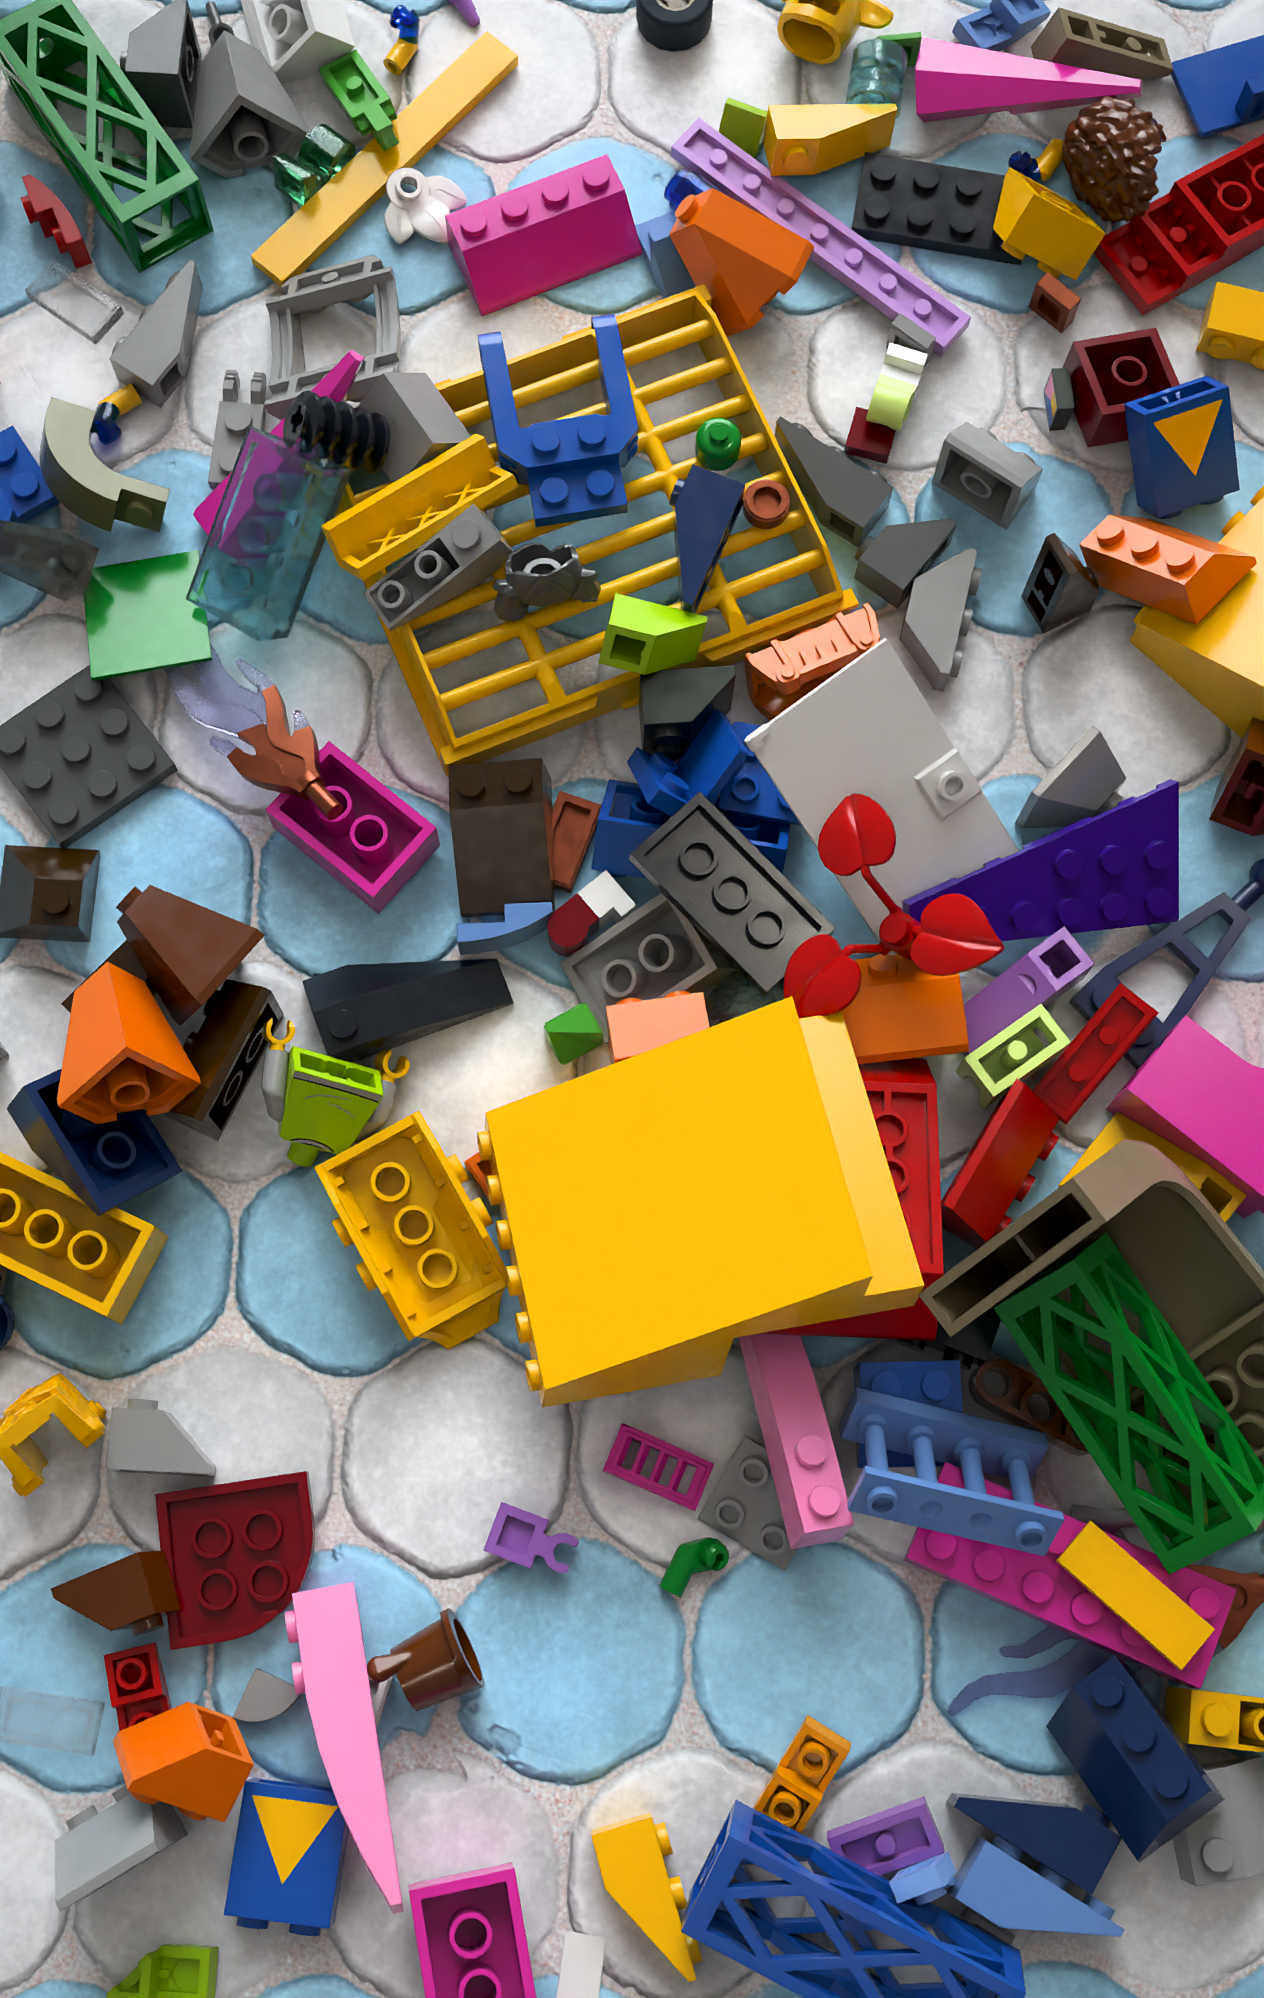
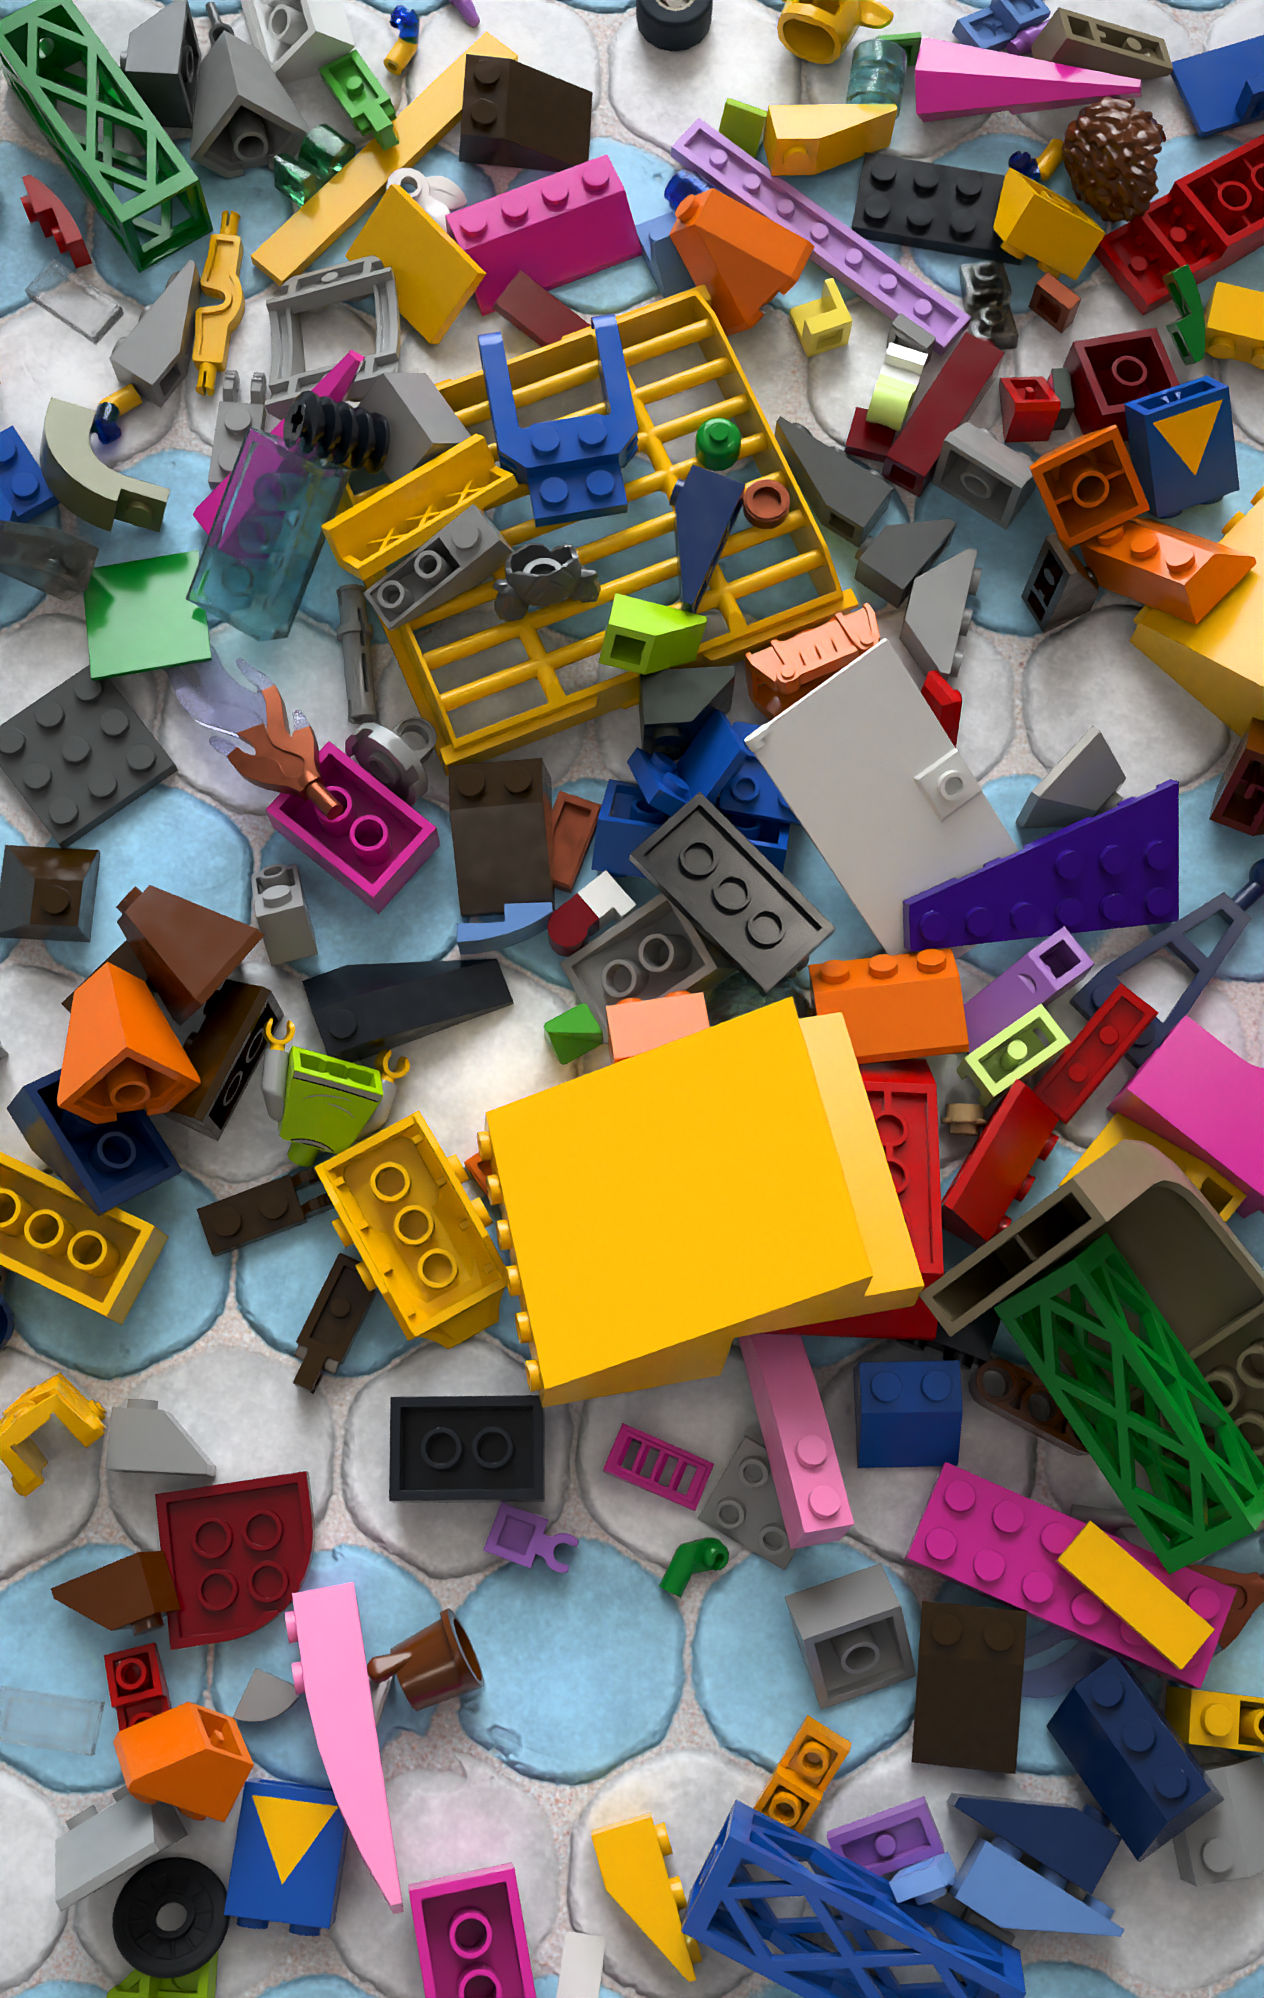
(177, 1951): none -> black wheel
(217, 322): none -> yellow piece
(260, 1212): none -> dark brown hinge
(283, 914): none -> light grey slope
(332, 1323): none -> dark brown hinge
(355, 638): none -> light grey pin
(391, 759): none -> light grey tile
(429, 267): none -> yellow tile
(467, 1449): none -> black brick
(522, 117): none -> dark brown slope
(537, 311): none -> dark red tile
(822, 322): none -> light yellow panel
(851, 1635): none -> light grey slope
(943, 409): none -> dark red brick
(943, 702): none -> red piece
(946, 942): red plant -> none
(962, 1441): medium blue fence -> none
(964, 1118): none -> tan plate
(969, 1687): none -> dark brown slope
(987, 302): none -> clear smoke slope
(1025, 39): none -> medium lavender piece
(1027, 409): none -> red slope
(1089, 485): none -> orange slope
(1189, 329): none -> green slope

